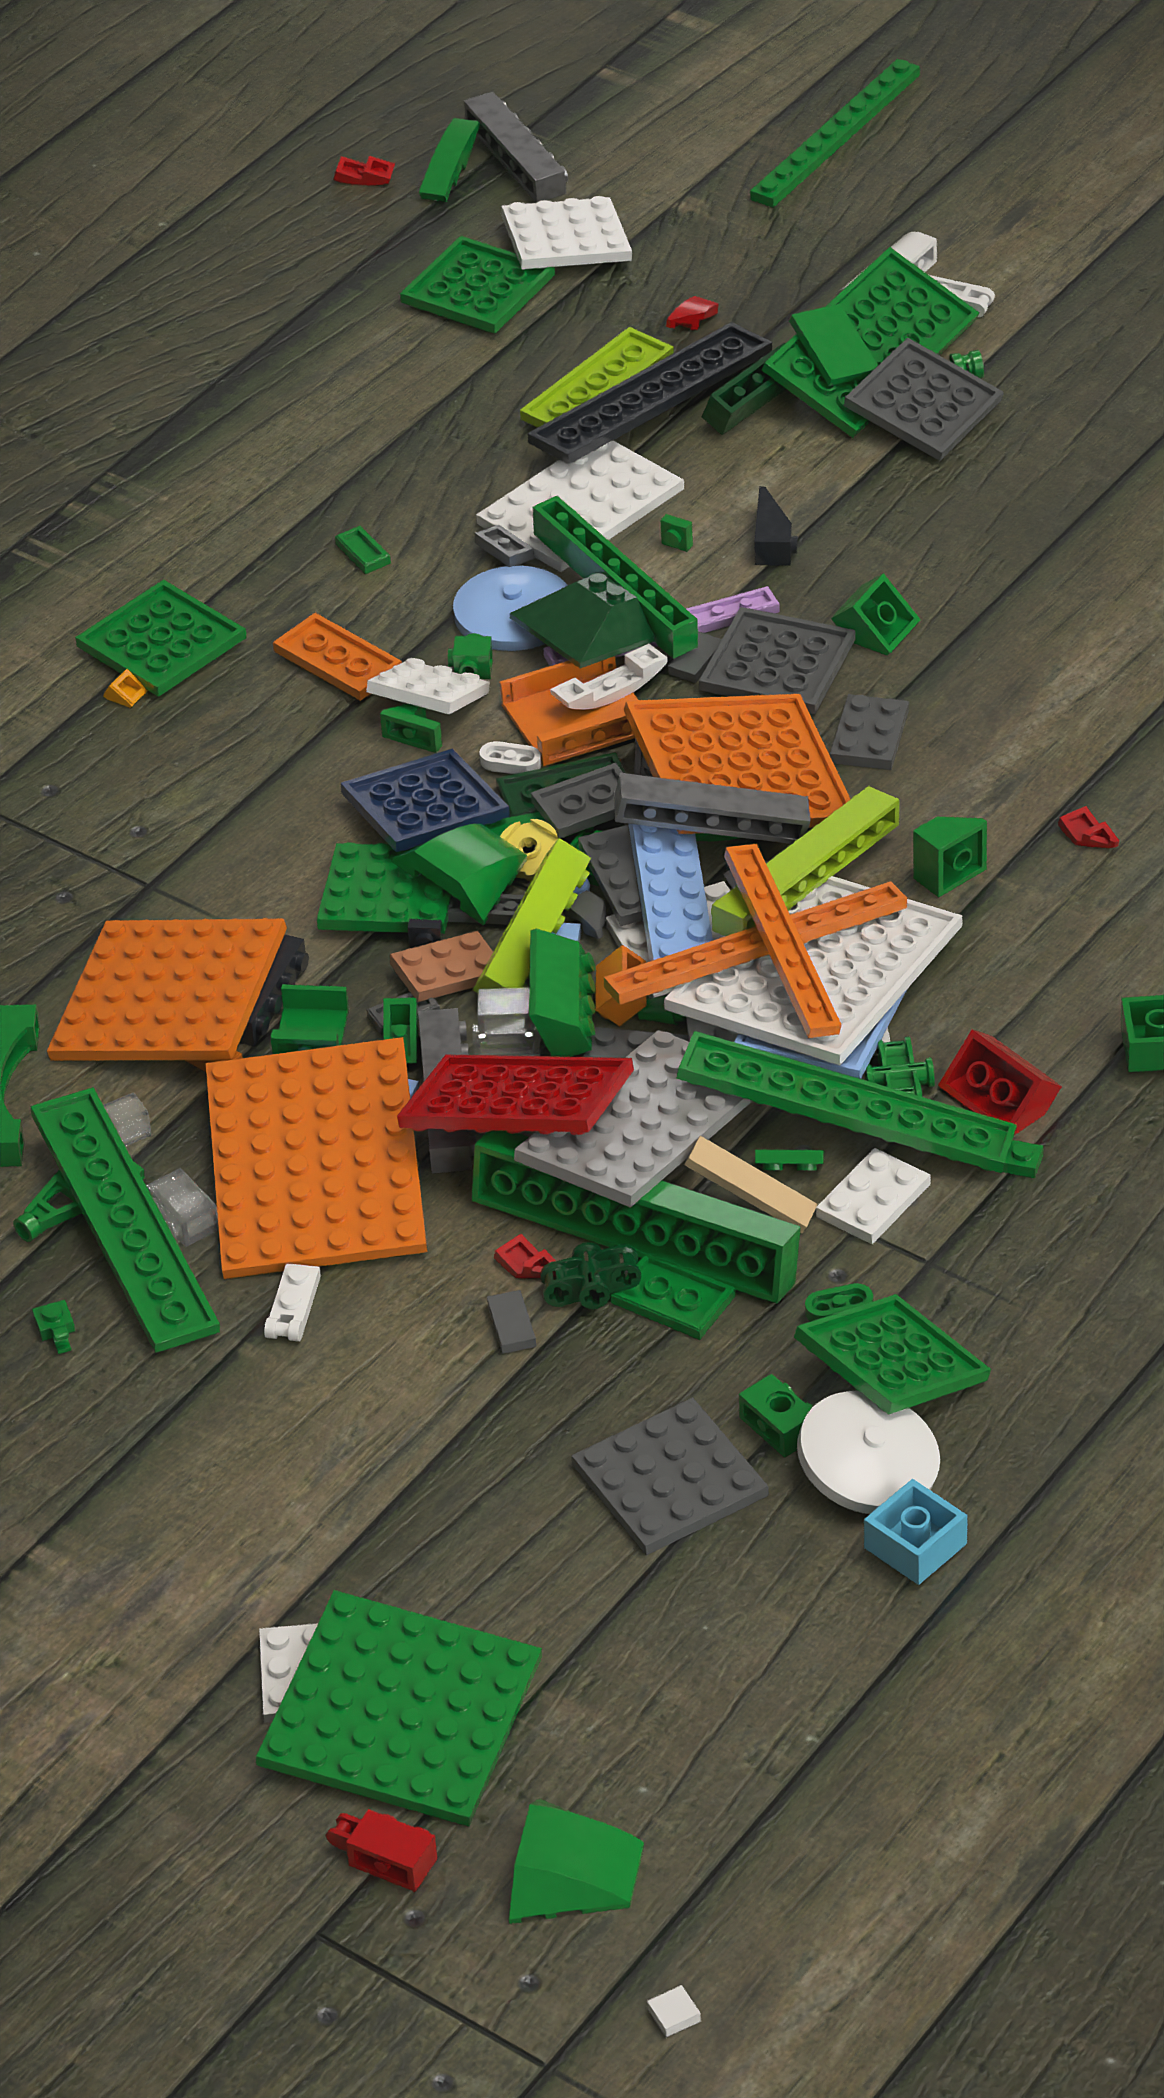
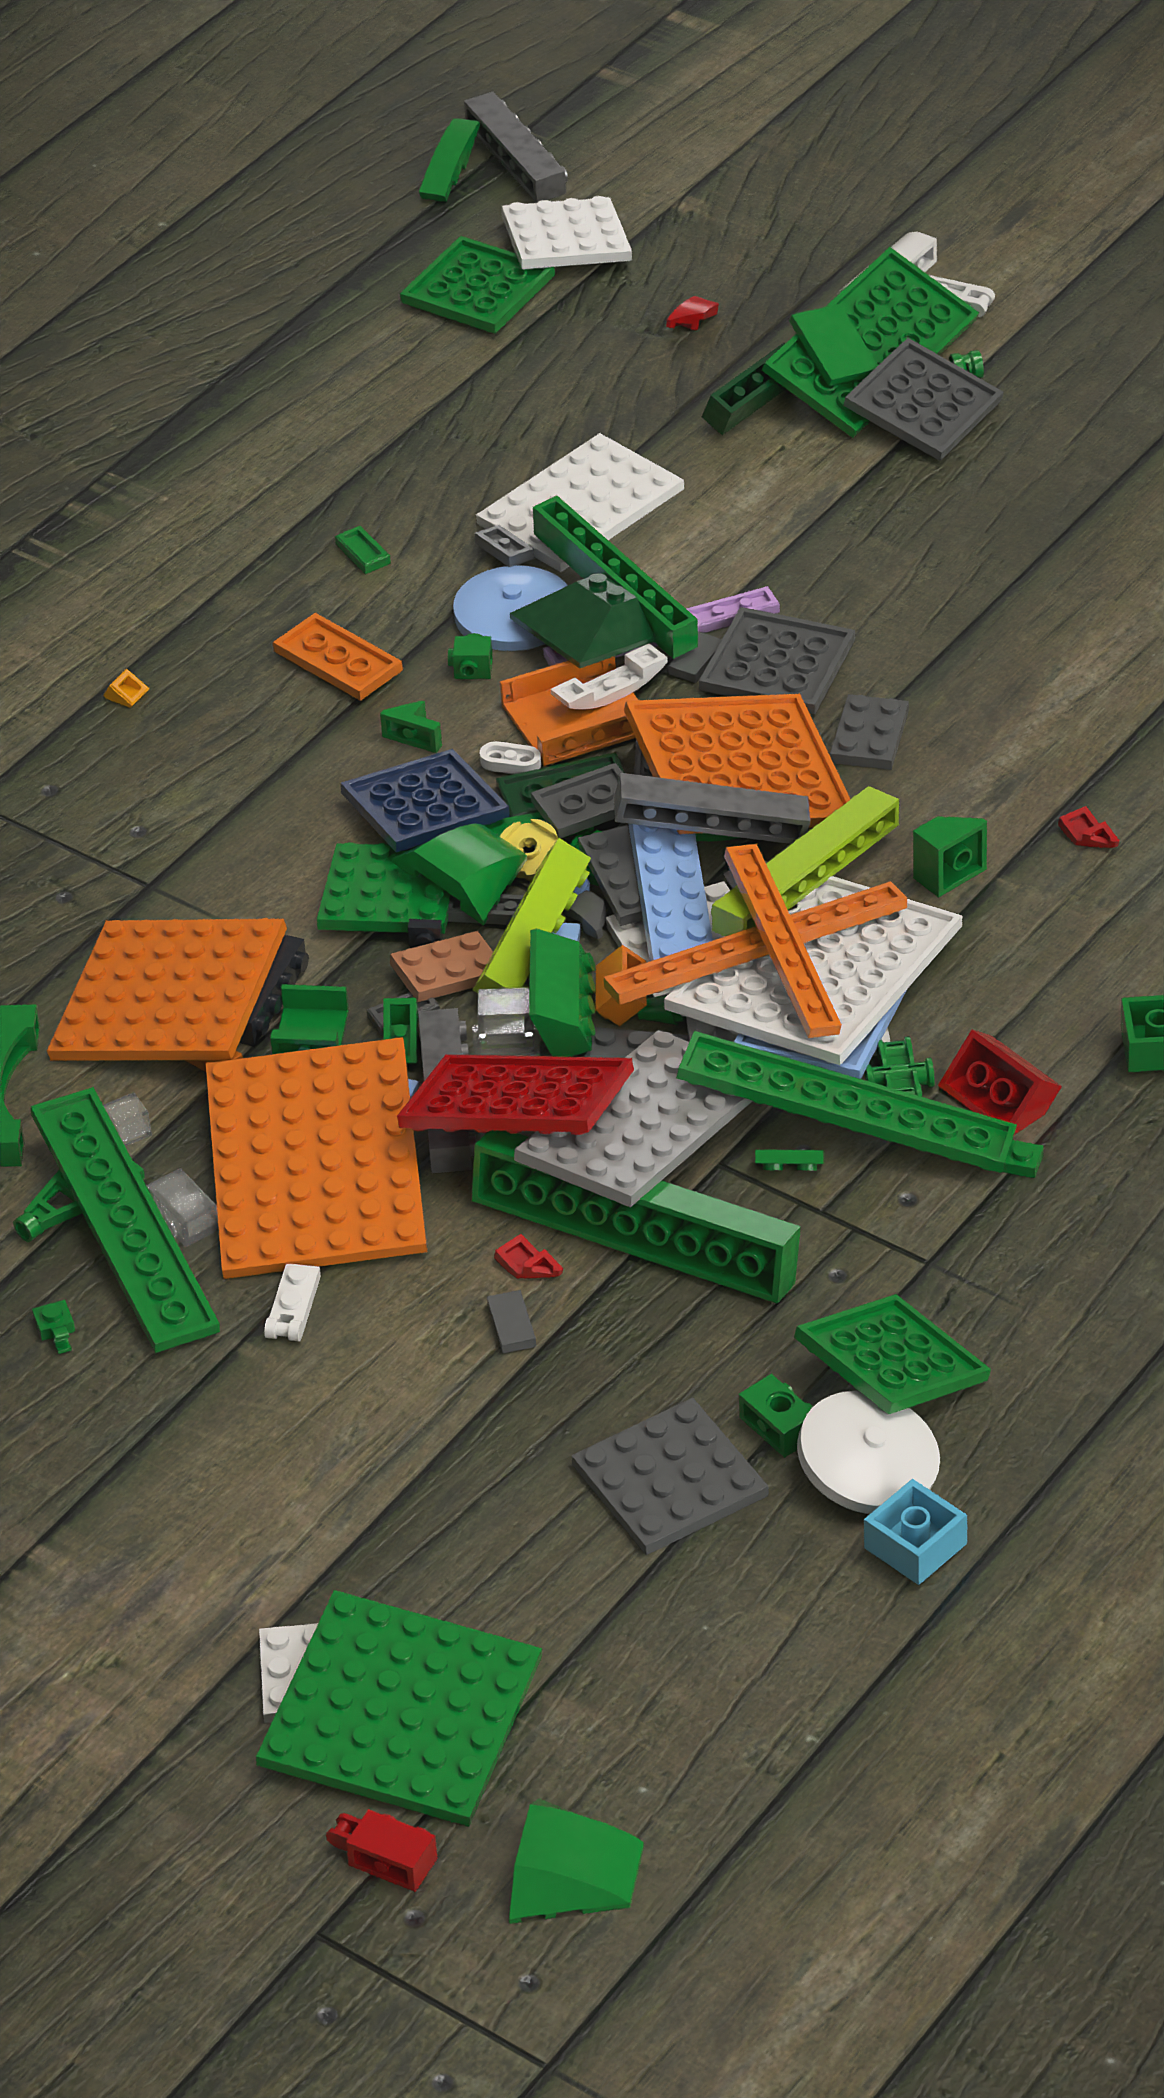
(161, 637): green plate -> none
(357, 173): red slope -> none
(428, 686): white plate -> none
(575, 1279): dark green axle -> none
(607, 367): lime plate -> none
(649, 393): black plate -> none
(674, 2011): white tile -> none
(676, 532): green plate -> none
(676, 1297): green tile -> none
(750, 1183): tan tile -> none
(773, 533): black slope -> none
(834, 133): green plate -> none
(836, 1299): green plate -> none
(873, 1195): white plate -> none
(877, 615): green slope -> none

